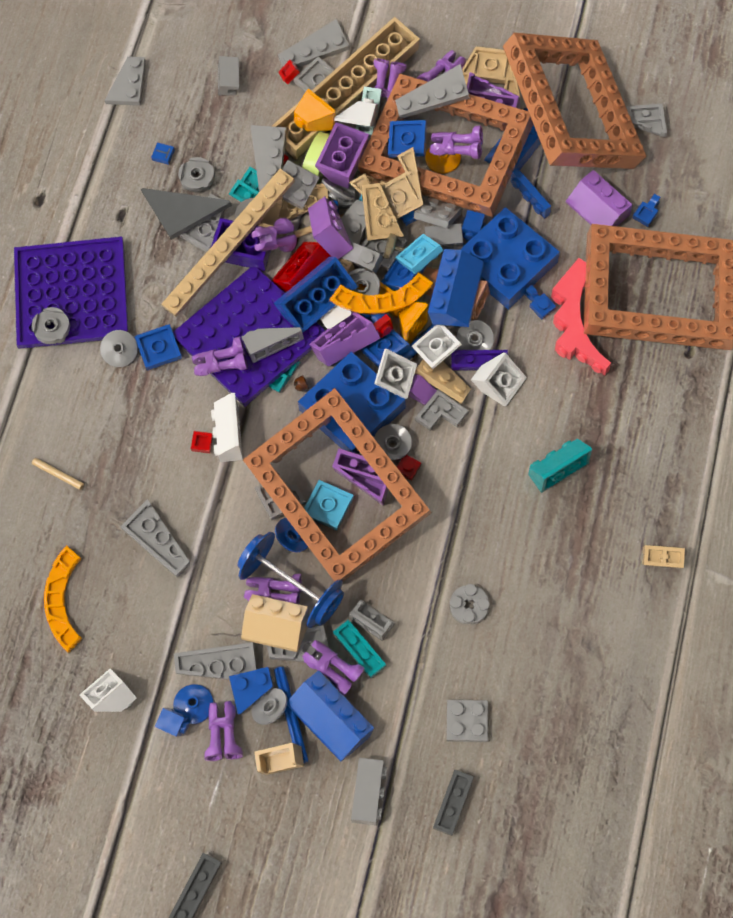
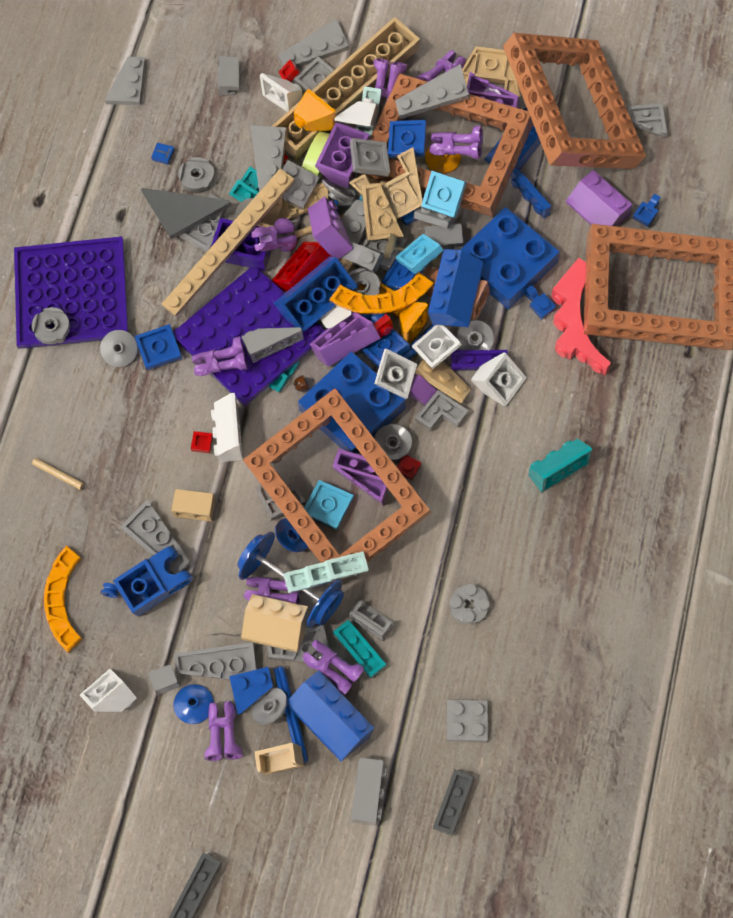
(110, 590): none -> blue bush
(155, 577): none -> blue brick
(163, 680): none -> light grey panel
(172, 722): brick -> none
(193, 505): none -> tan panel
(280, 91): none -> white slope
(326, 572): none -> light aqua slope
(369, 157): none -> light grey plate
(444, 194): none -> medium azure plate
(472, 224): blue brick -> none
(663, 556): tan hinge -> none

